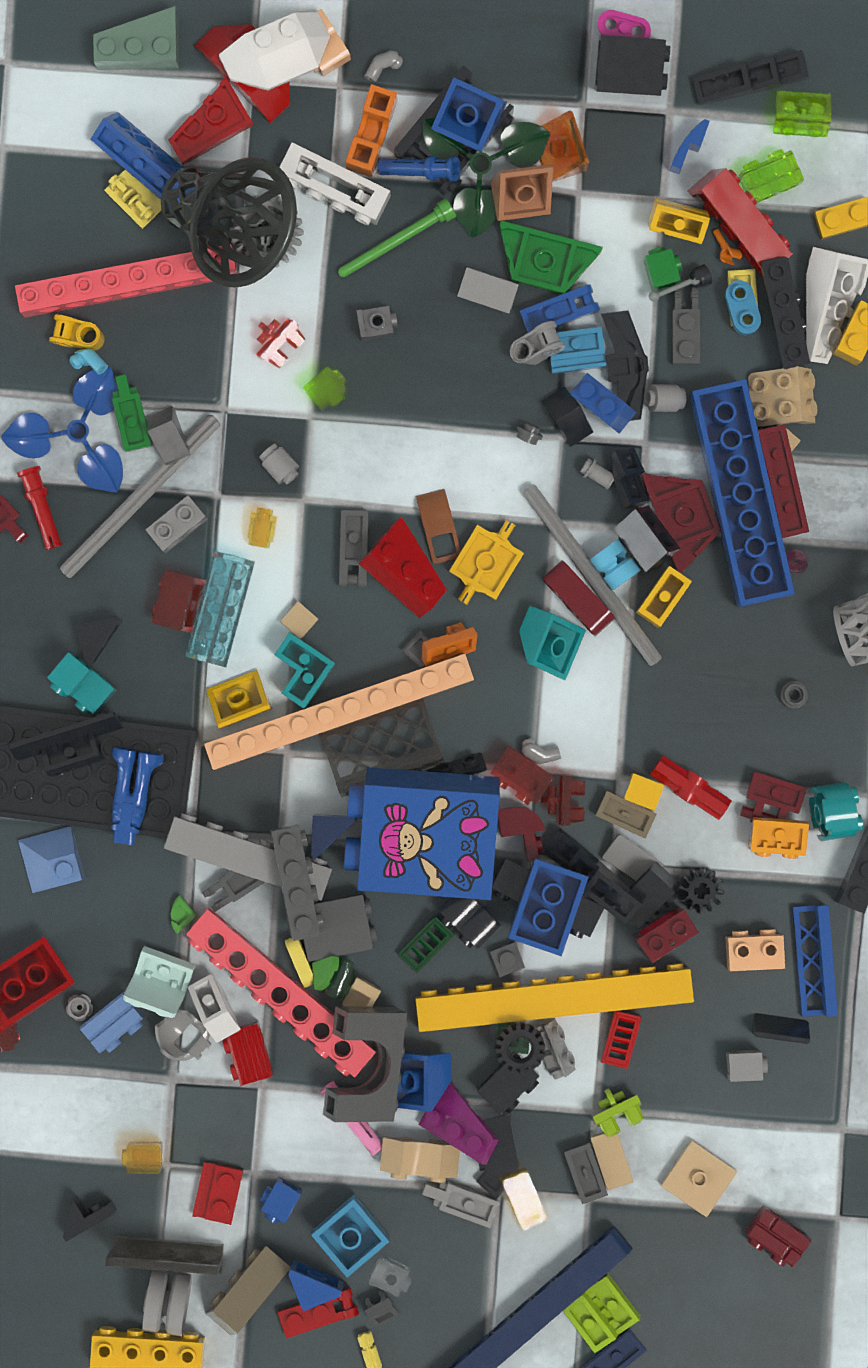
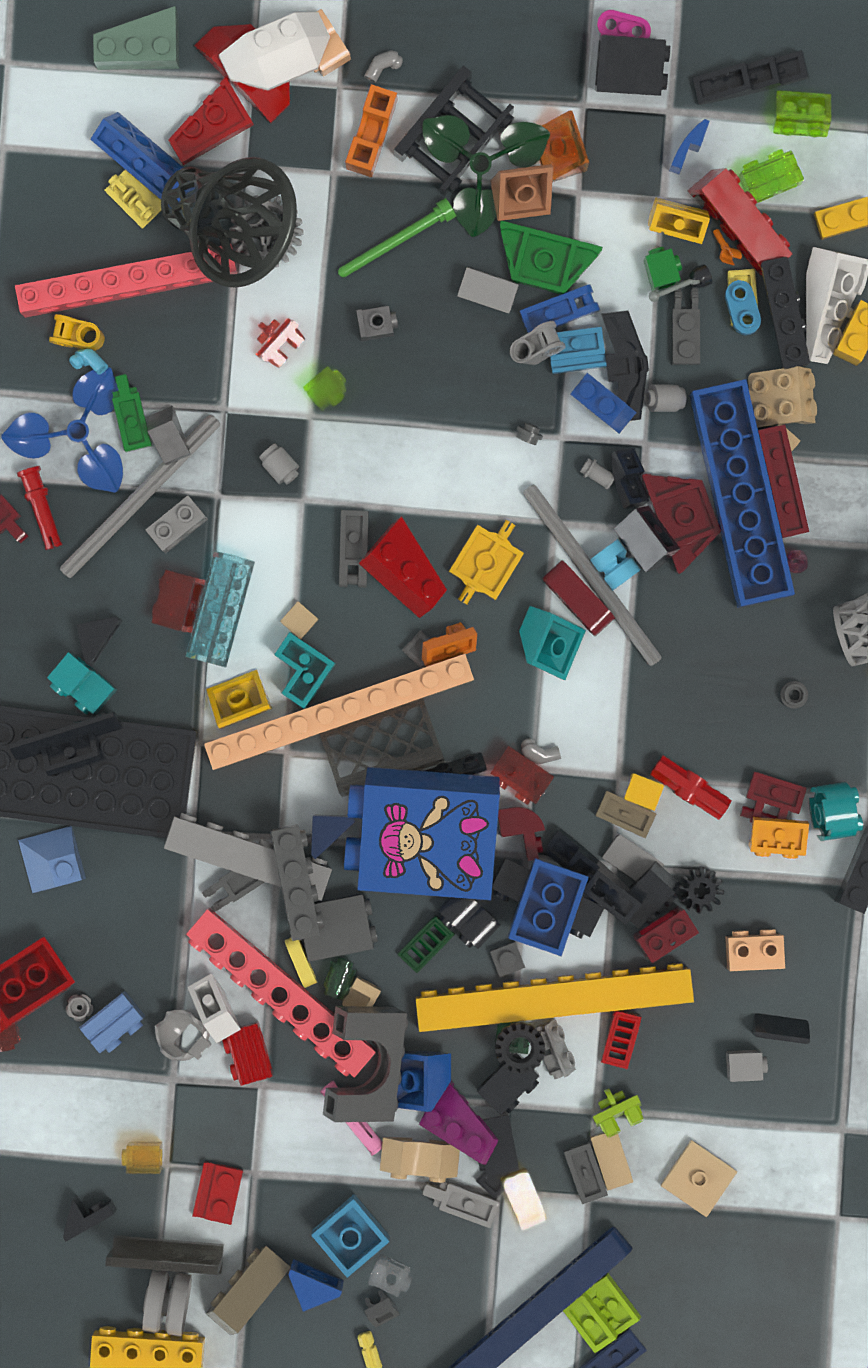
(130, 808): blue piece -> none
(159, 982): light aqua bracket -> none
(181, 914): bright green tile -> none
(261, 528): clear yellow brick -> none
(279, 1200): blue brick -> none
(296, 1321): red plate -> none
(323, 971): bright green tile -> none
(374, 204): white brick -> none
(430, 167): blue pin -> none
(437, 521): dark orange piece -> none
(468, 114): blue slope -> none
(566, 813): clear red hips -> none
(567, 416): black slope -> none
(663, 597): yellow brick -> none
(777, 1236): dark red brick -> none
(825, 958): blue fence -> none

